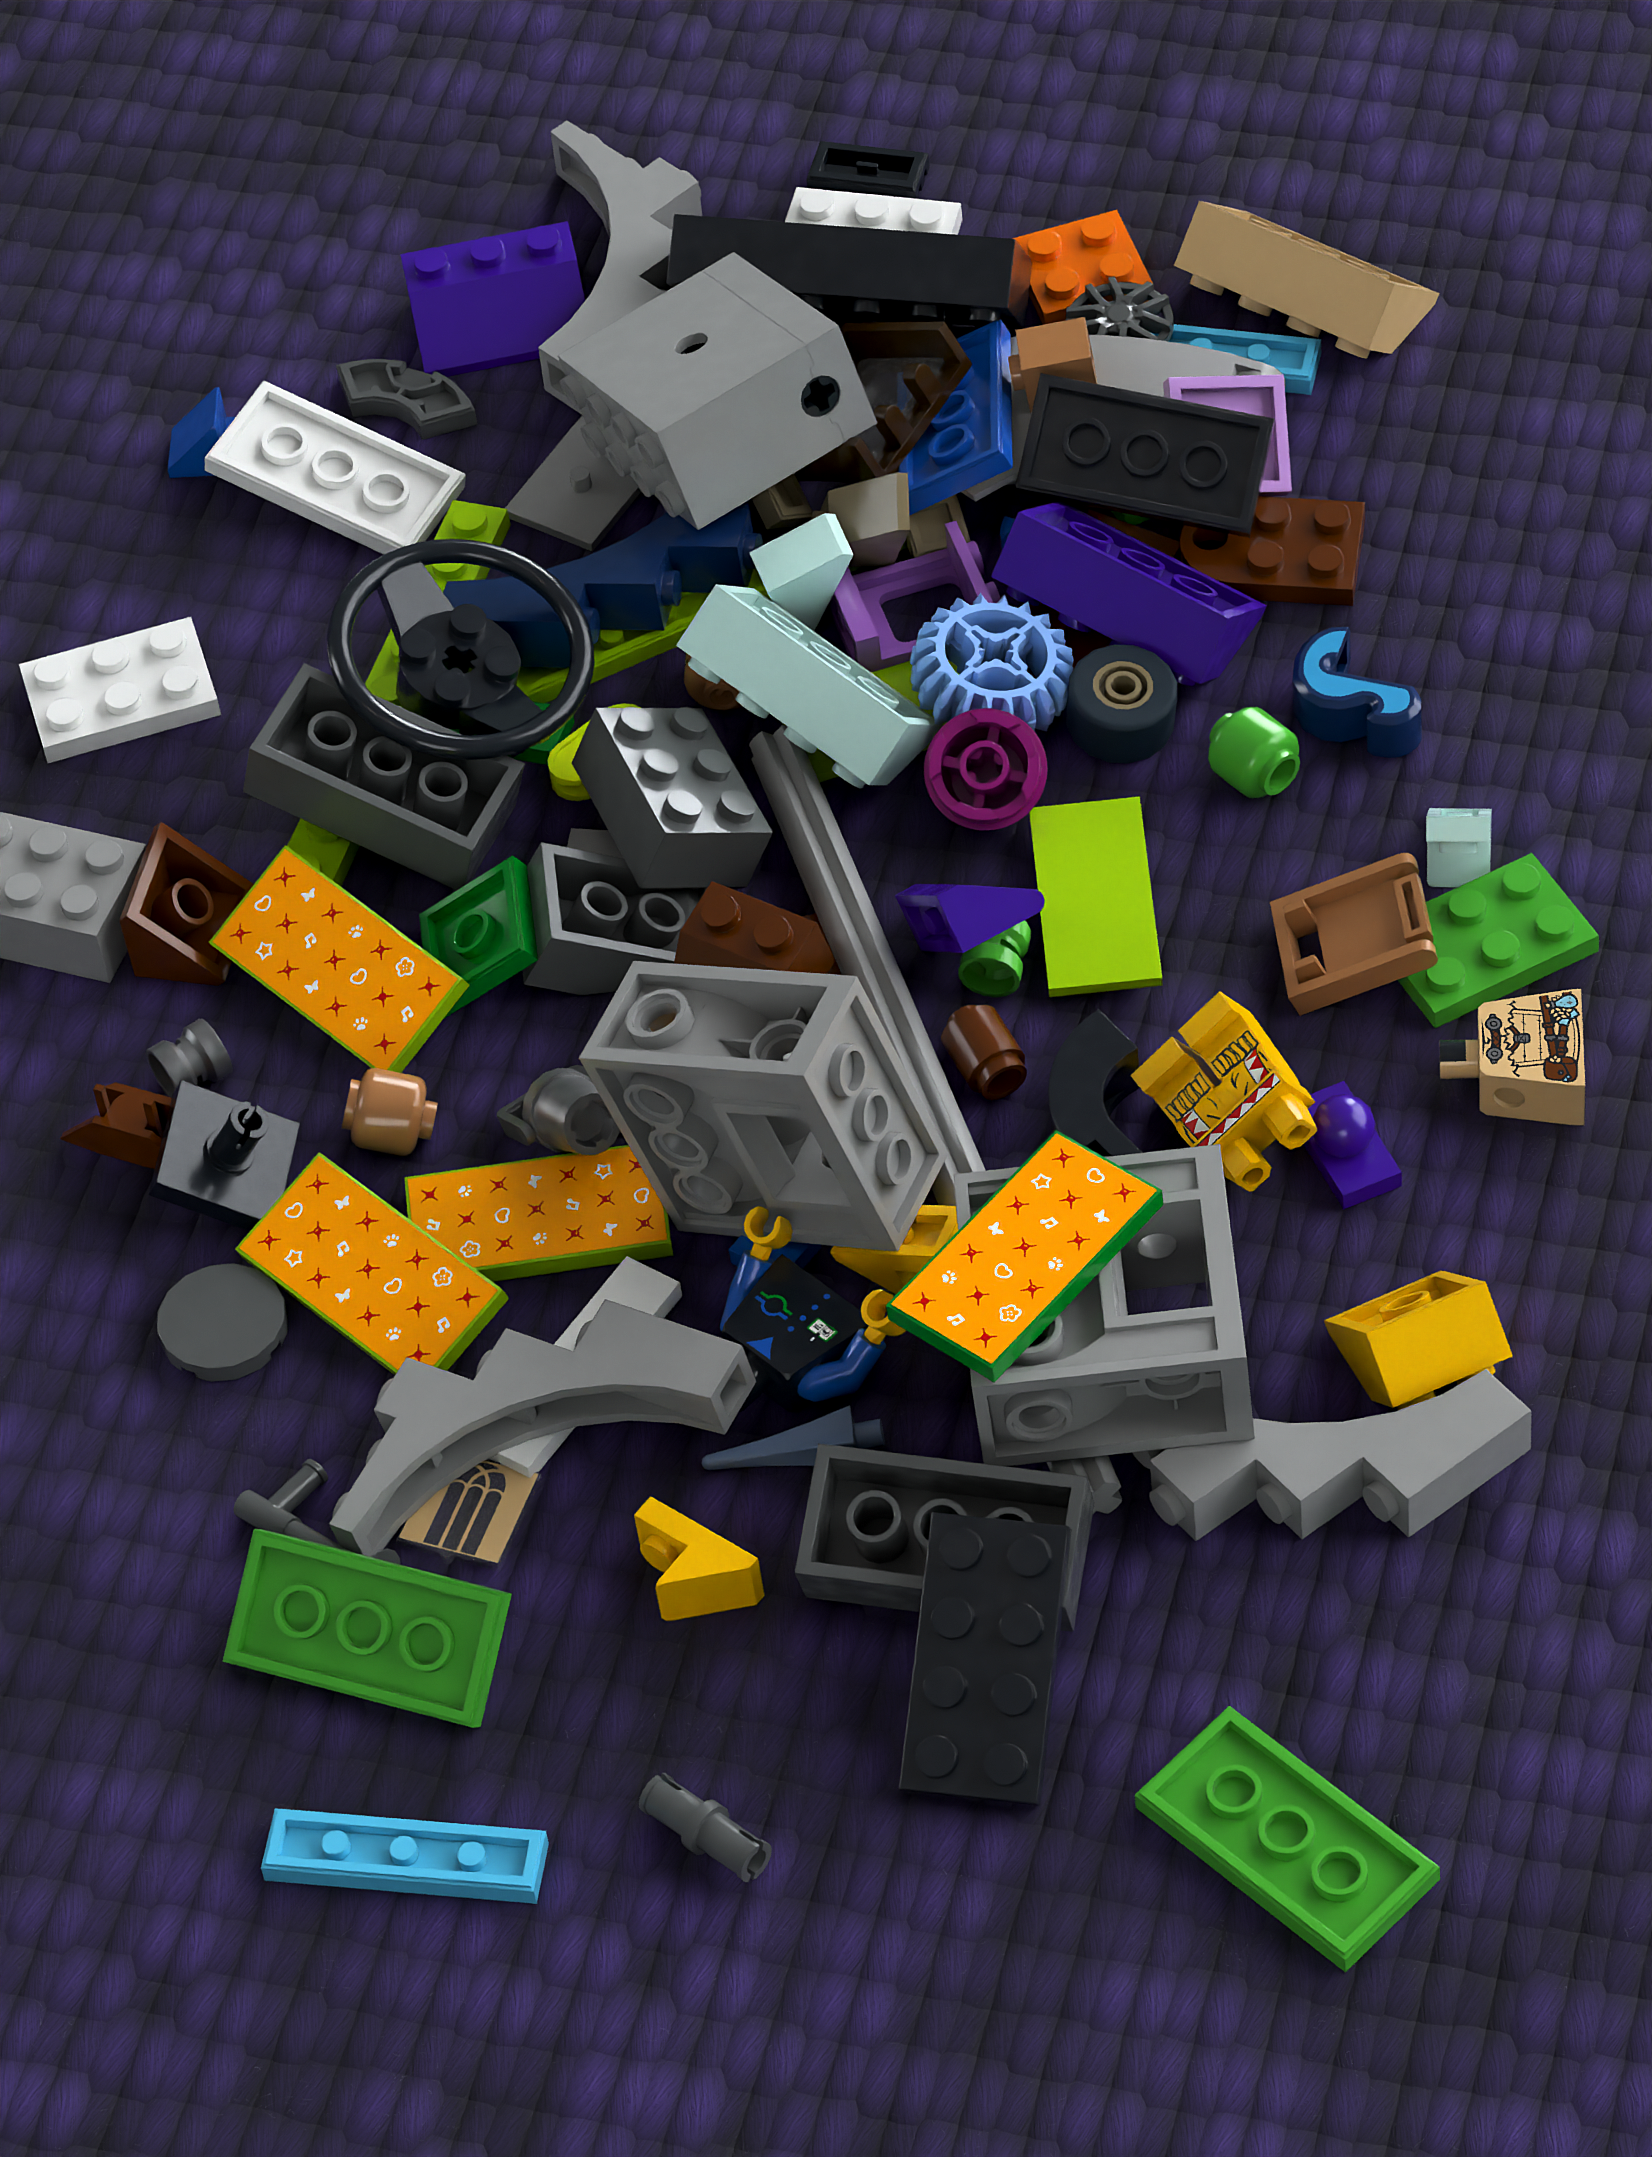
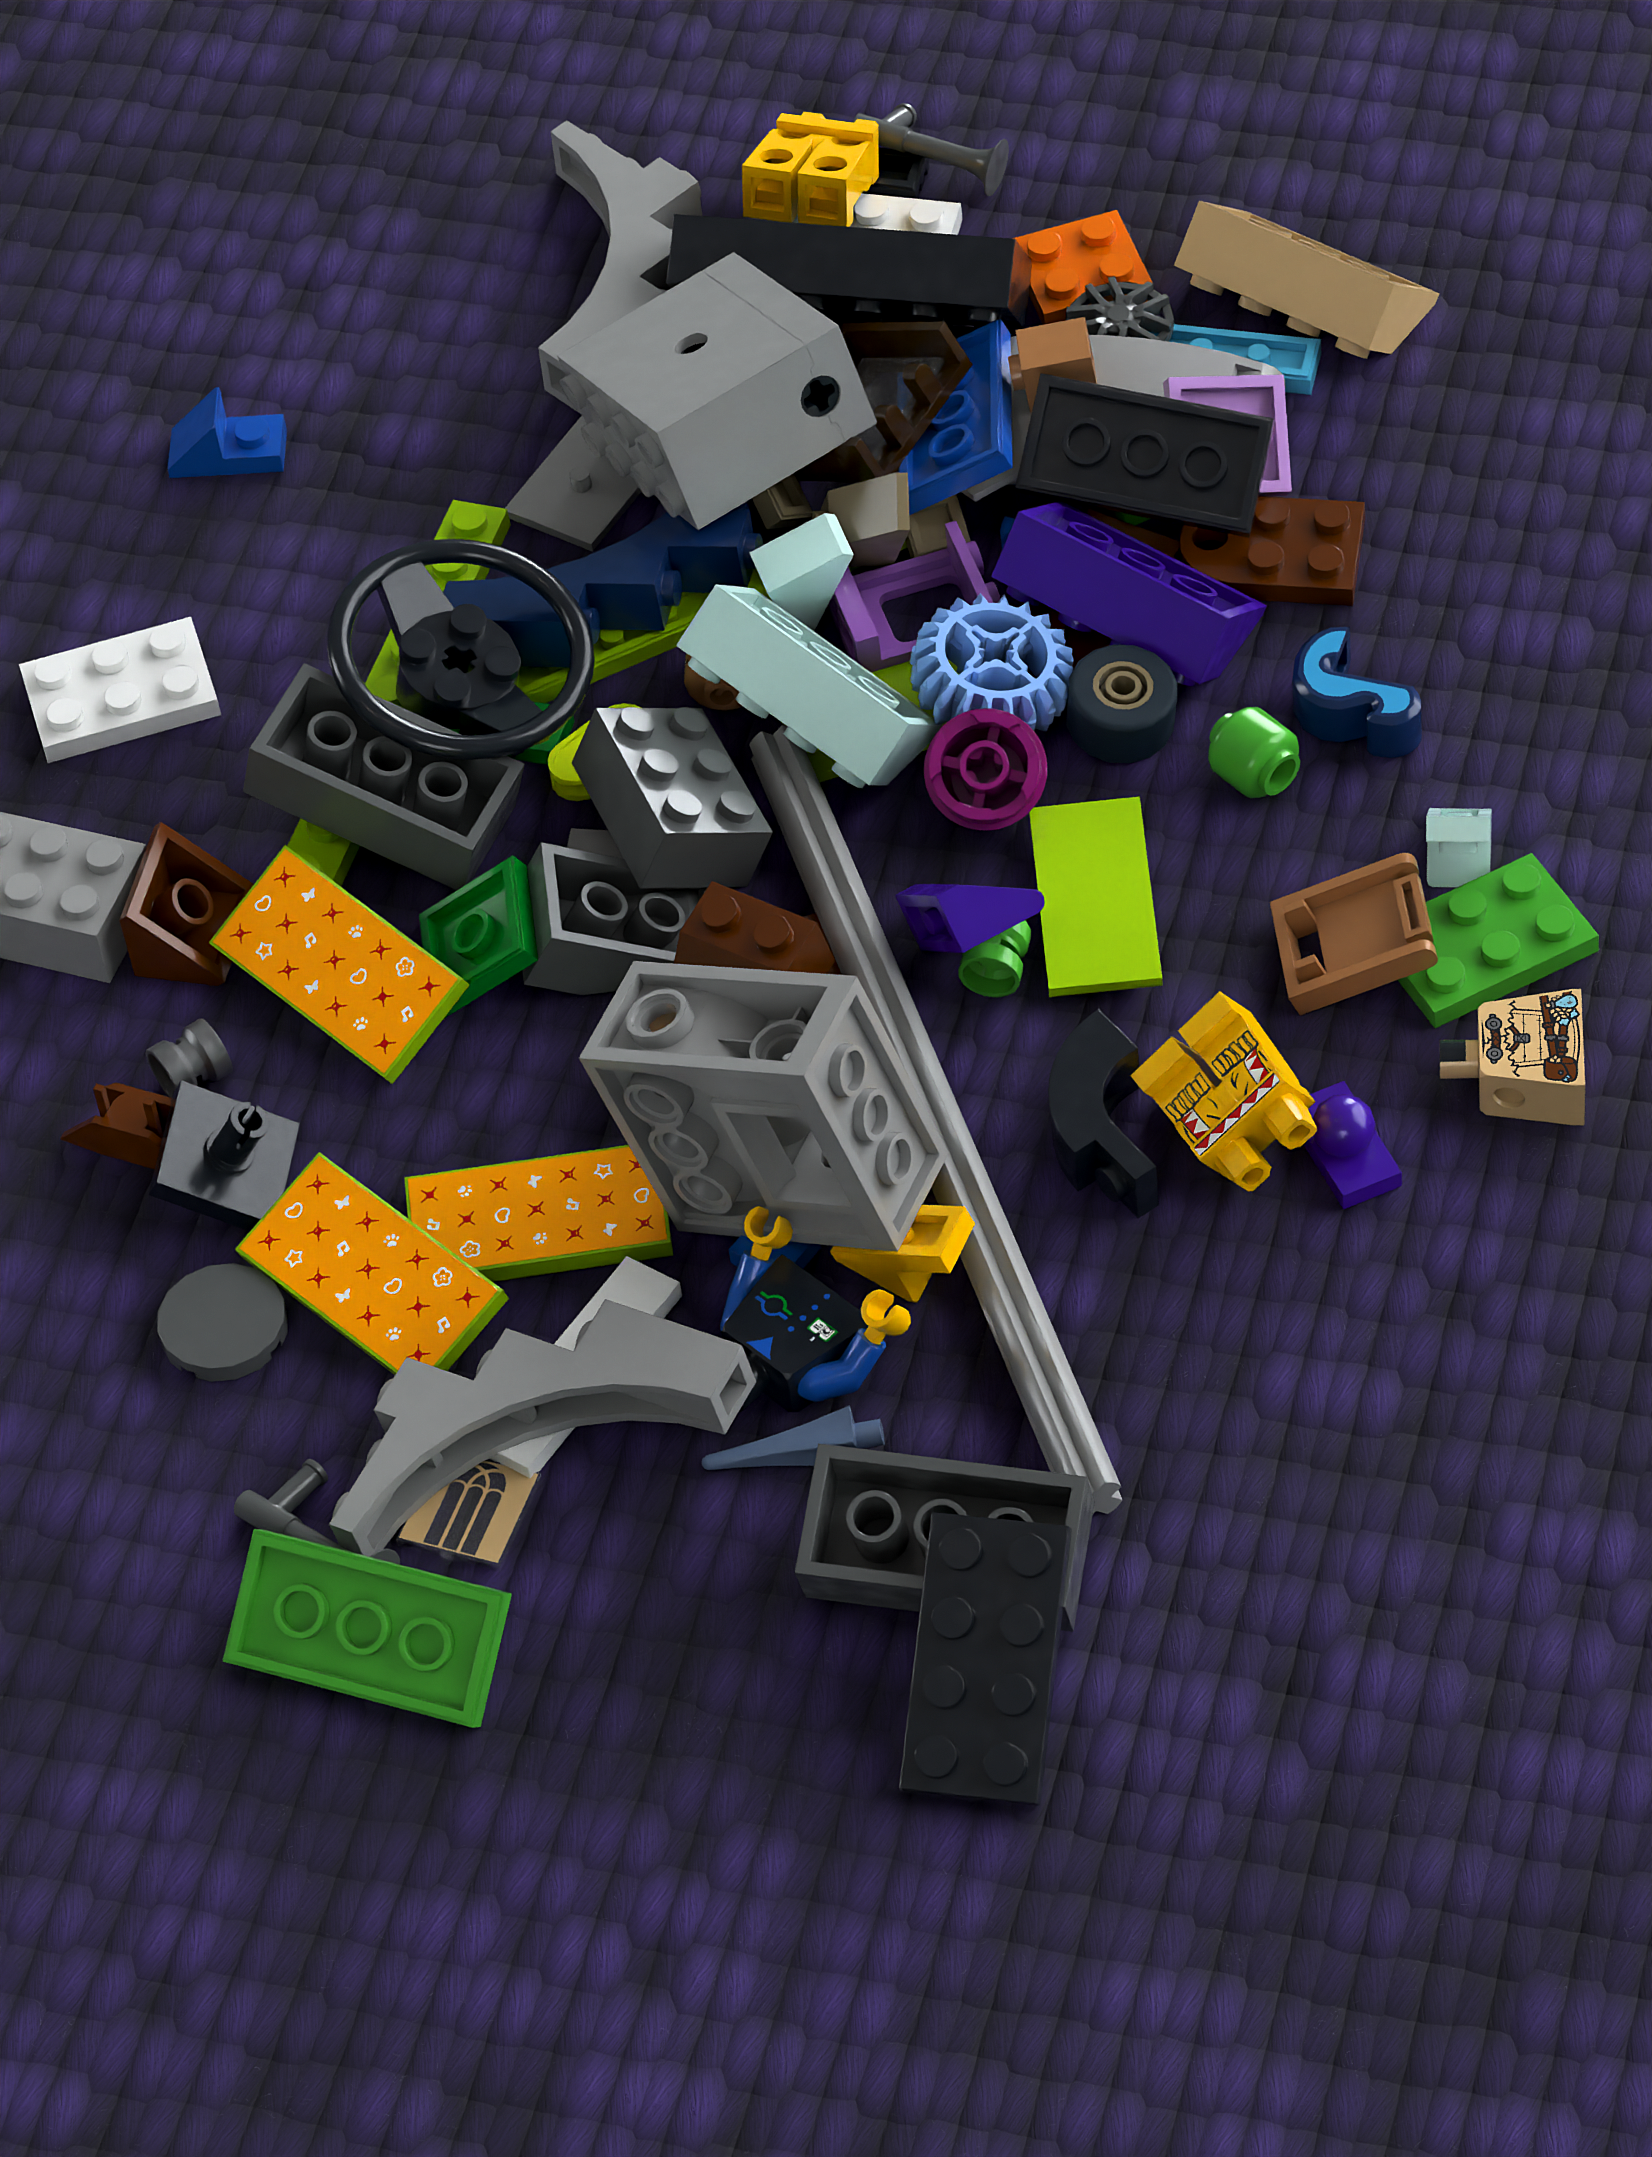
(334, 471): white tile -> none
(388, 1112): medium nougat head -> none
(405, 1855): medium azure tile -> none
(415, 397): dark grey tile -> none
(492, 297): dark purple slope -> none
(561, 1114): flat silver piece -> none
(698, 1566): yellow slope -> none
(705, 1827): dark grey pin -> none
(811, 170): none -> yellow hips
(897, 135): none -> dark grey piece
(984, 1051): reddish brown brick -> none
(1024, 1255): light orange tile -> none
(1120, 1377): light grey piece -> none
(1287, 1838): bright green tile -> none
(1304, 1474): light grey arch -> none
(1421, 1338): yellow slope -> none

